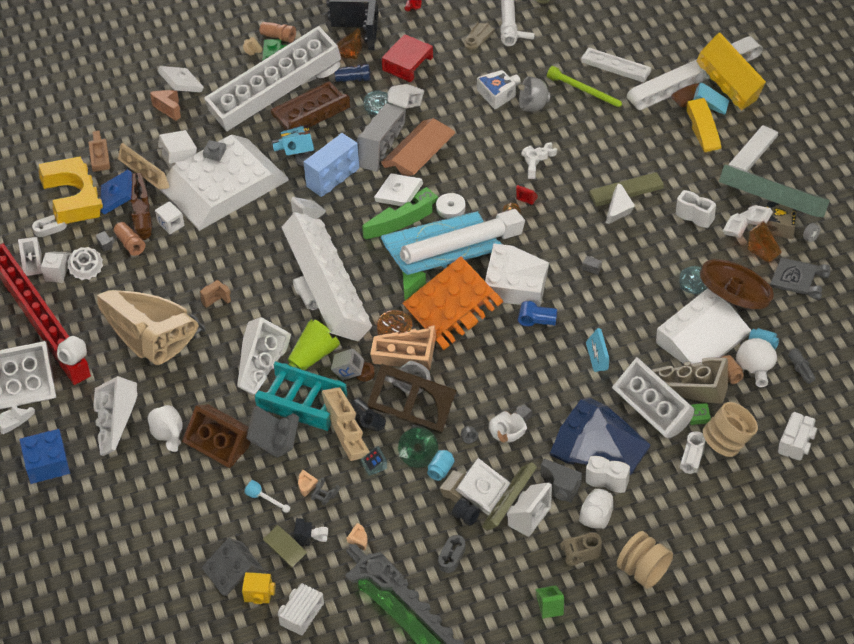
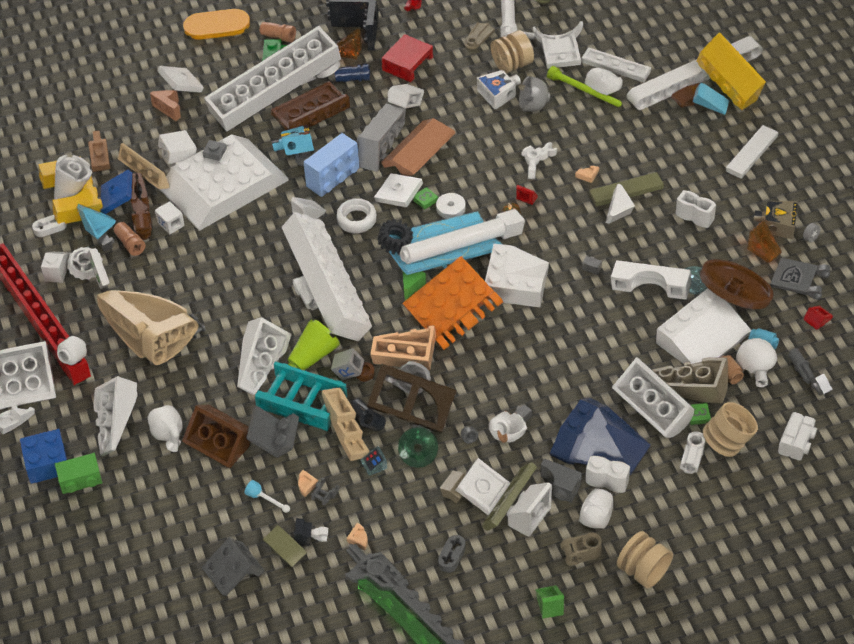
(30, 256): white slope -> none
(70, 176): none -> white cone
(78, 473): none -> bright green brick
(94, 221): none -> medium azure slope
(98, 268): none -> white tile
(215, 292): medium nougat bracket -> none
(216, 24): none -> light orange tile
(252, 46): tan plate -> none
(258, 588): yellow brick -> none
(301, 609): white brick -> none
(356, 205): none -> white wheel
(375, 101): clear light blue piece -> none
(393, 322): clear orange head -> none
(394, 220): bright green slope -> none
(394, 228): none -> black tyre
(440, 465): medium azure brick -> none
(466, 512): black wheel -> none
(512, 51): none -> tan wheel
(531, 314): blue piece -> none
(560, 49): none -> white piece
(587, 174): none -> light nougat tile
(598, 351): medium azure slope -> none
(603, 81): none -> white piece
(630, 275): none -> white arch
(703, 124): yellow slope -> none
(738, 222): white tile -> none
(774, 191): sand green arch -> none
(817, 317): none -> red slope
(821, 384): none -> piece

